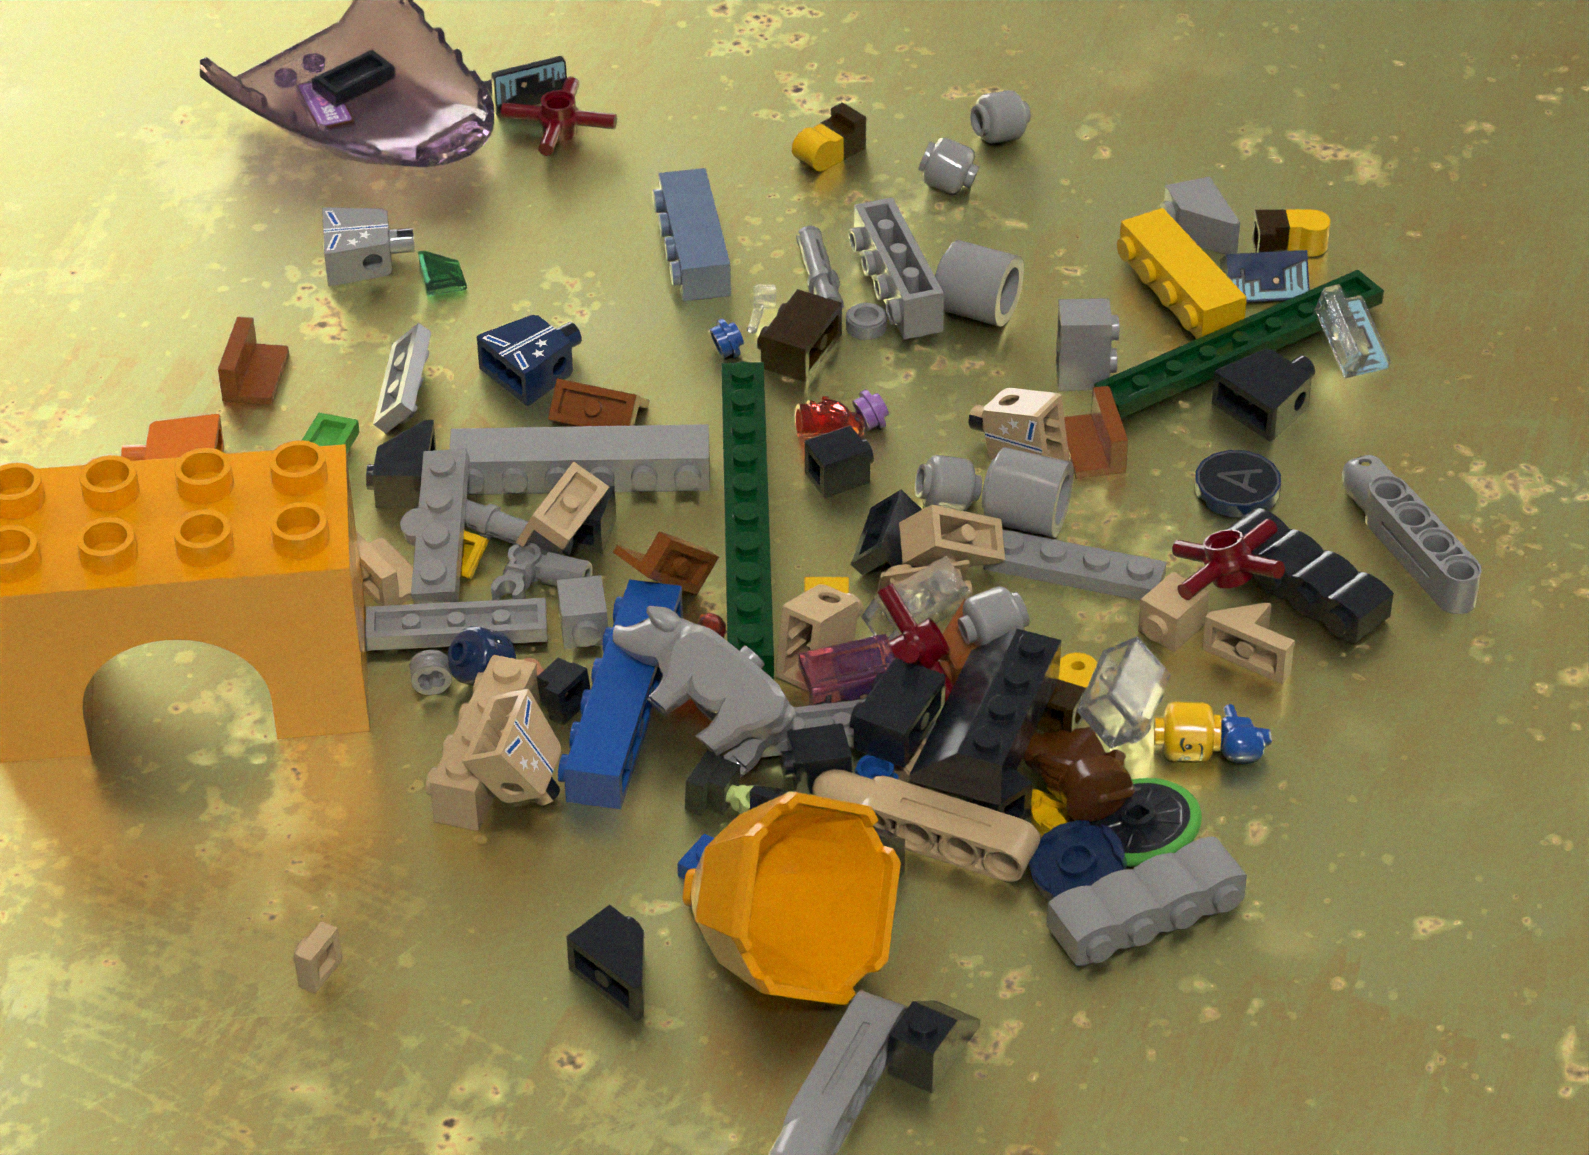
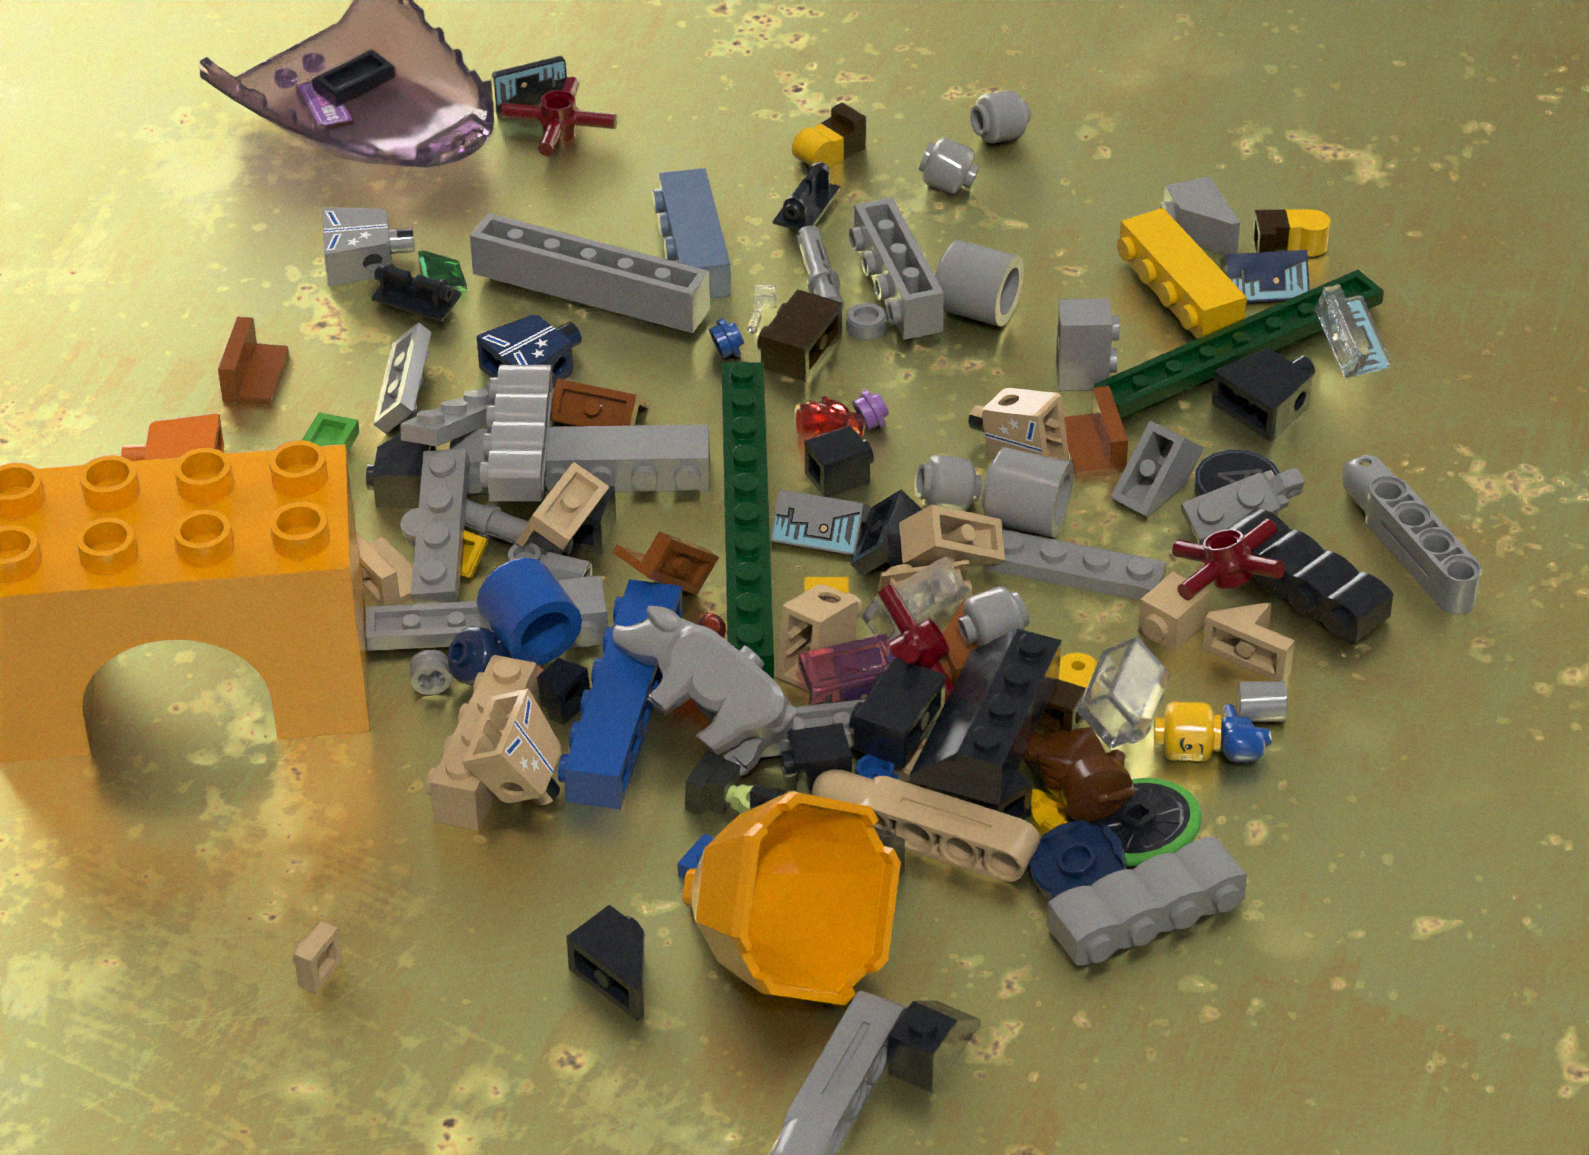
(414, 294): none -> black hinge
(449, 420): none -> light grey plate
(518, 433): none -> light grey brick
(529, 611): none -> blue piece
(590, 272): none -> light grey brick
(809, 199): none -> black hinge
(818, 522): none -> panel
(1156, 469): none -> light grey slope
(1230, 503): none -> light grey hinge
(1262, 700): none -> light grey piece

